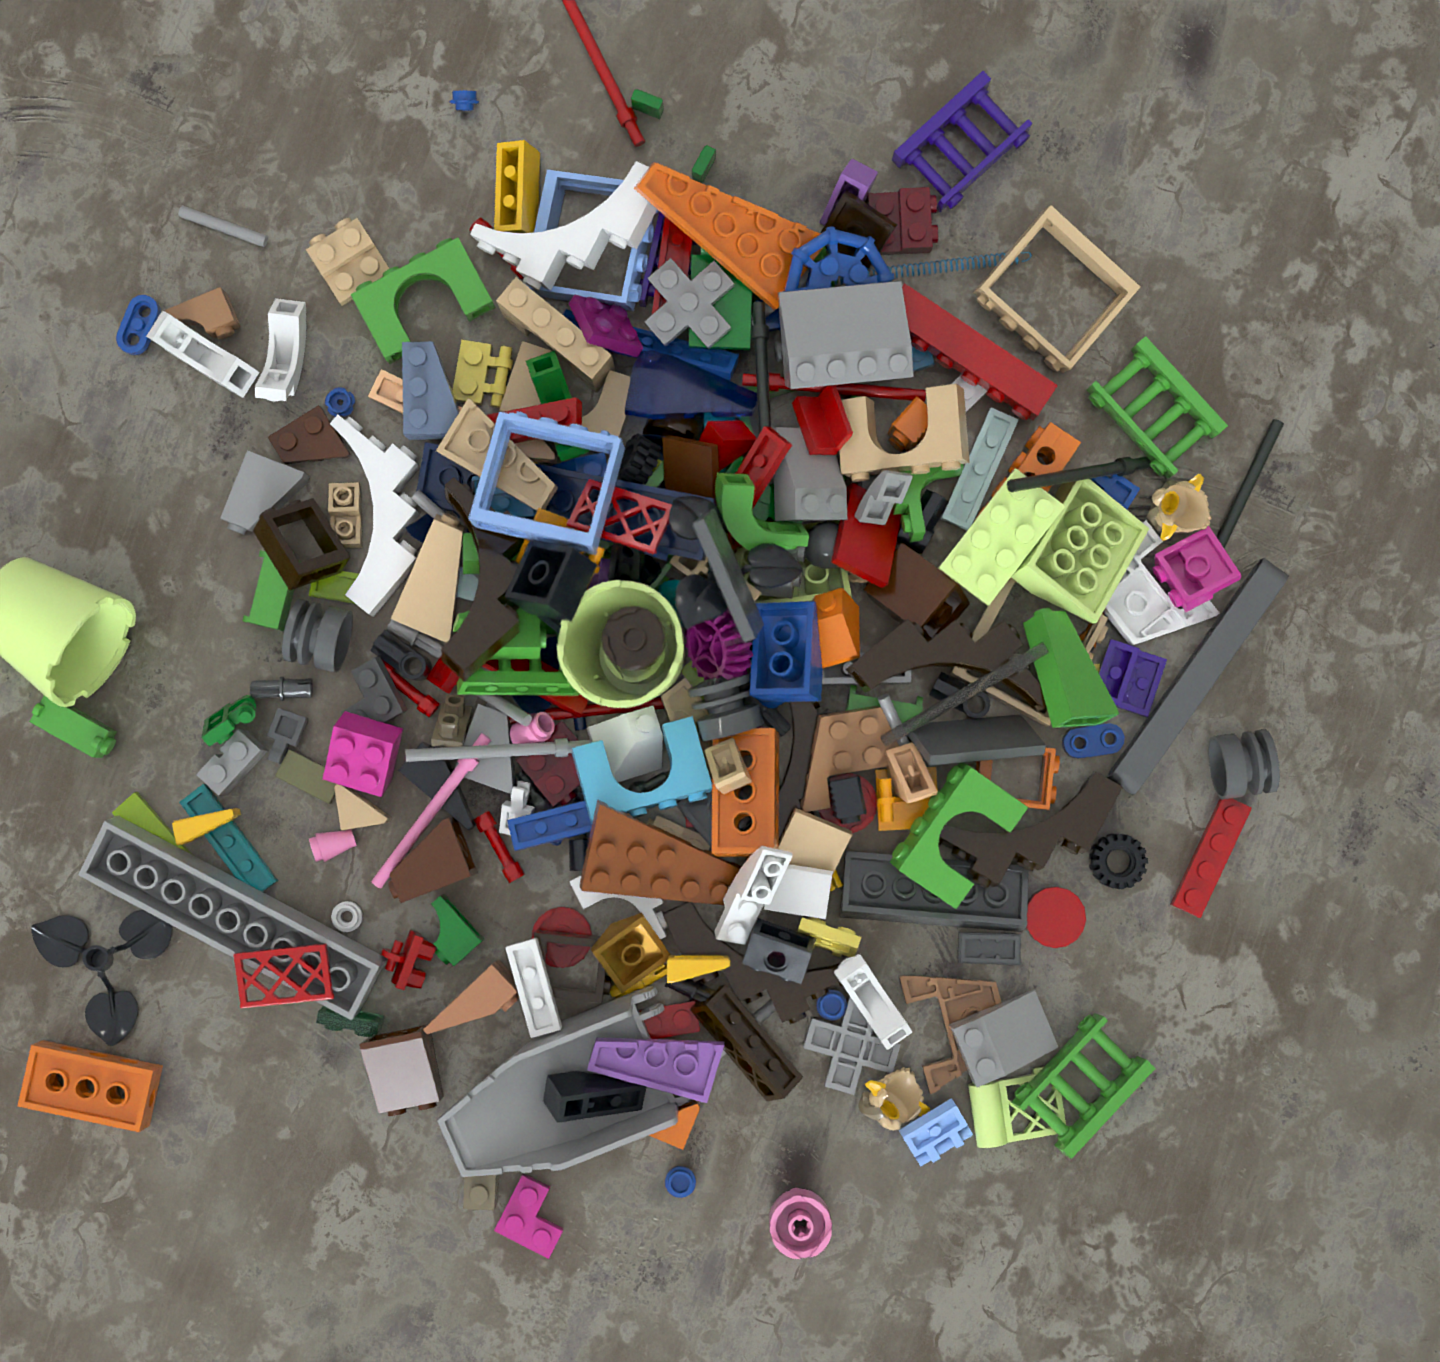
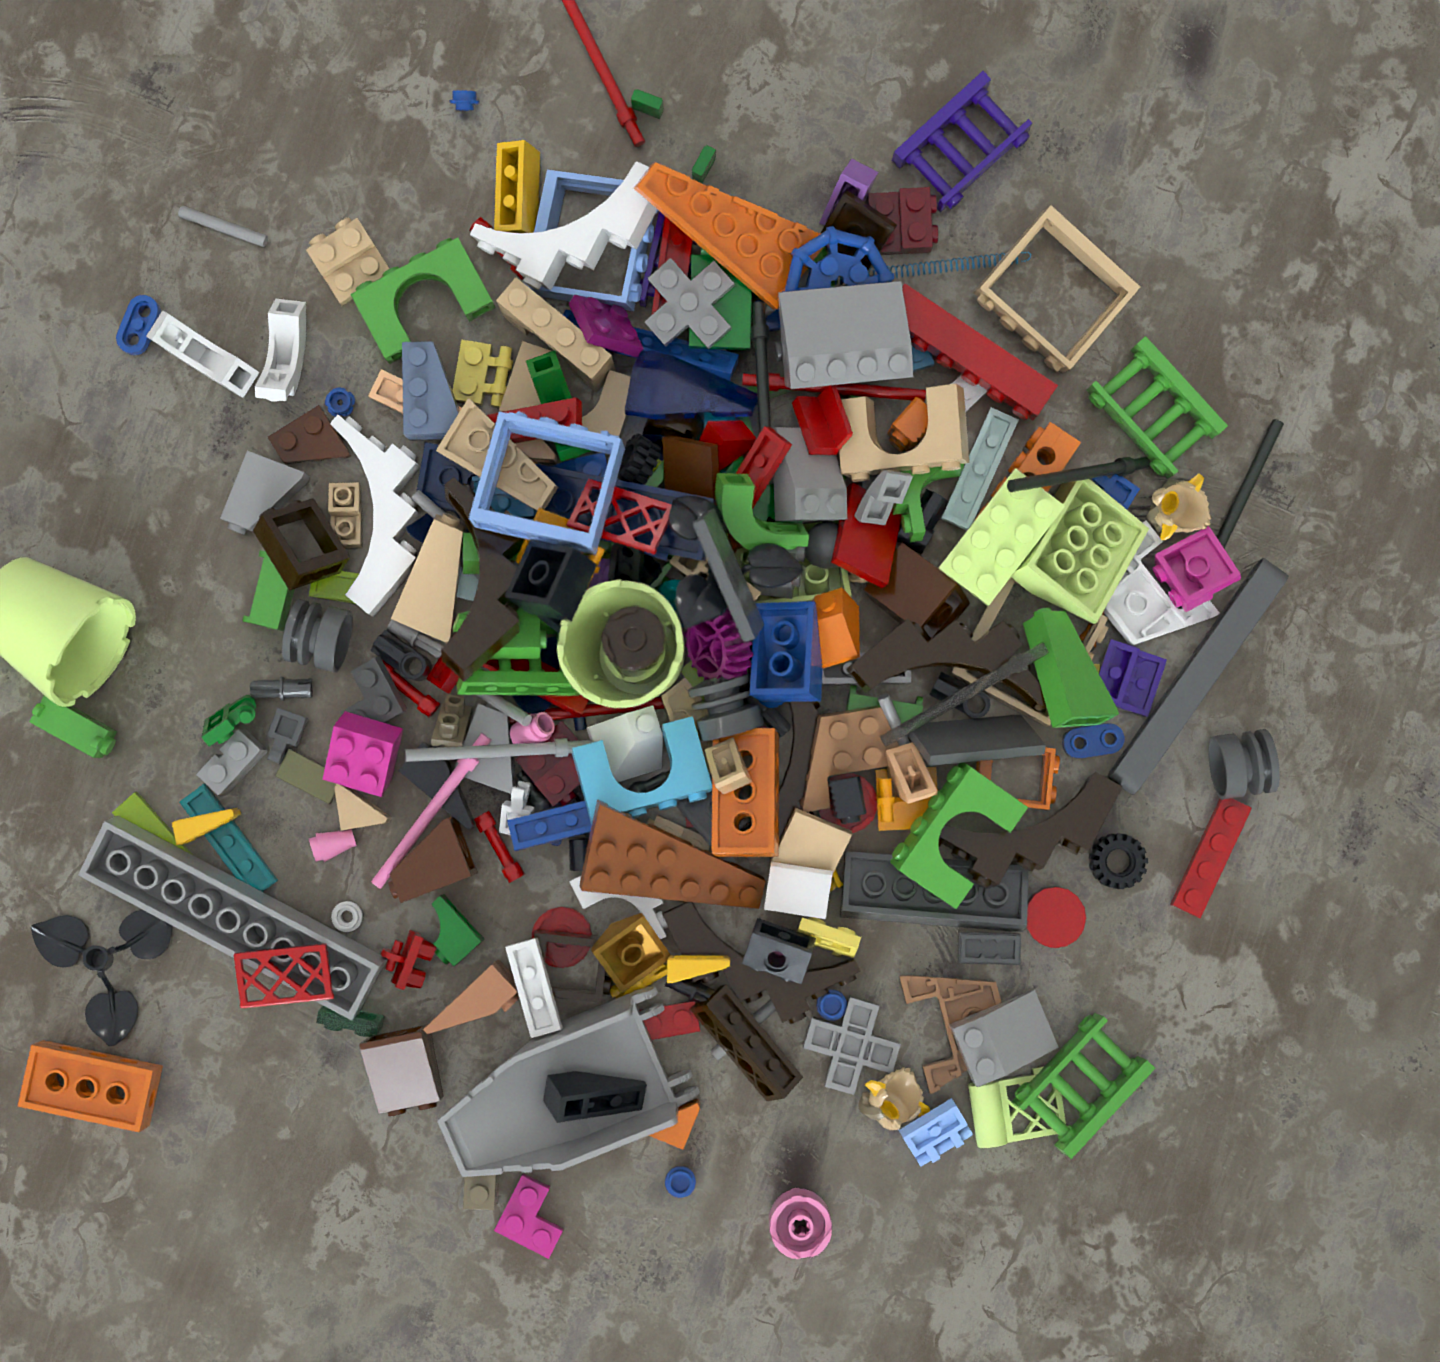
(210, 311): medium nougat arch -> none
(665, 1065): medium lavender wing -> none
(749, 891): white slope -> none
(872, 1001): white arch -> none

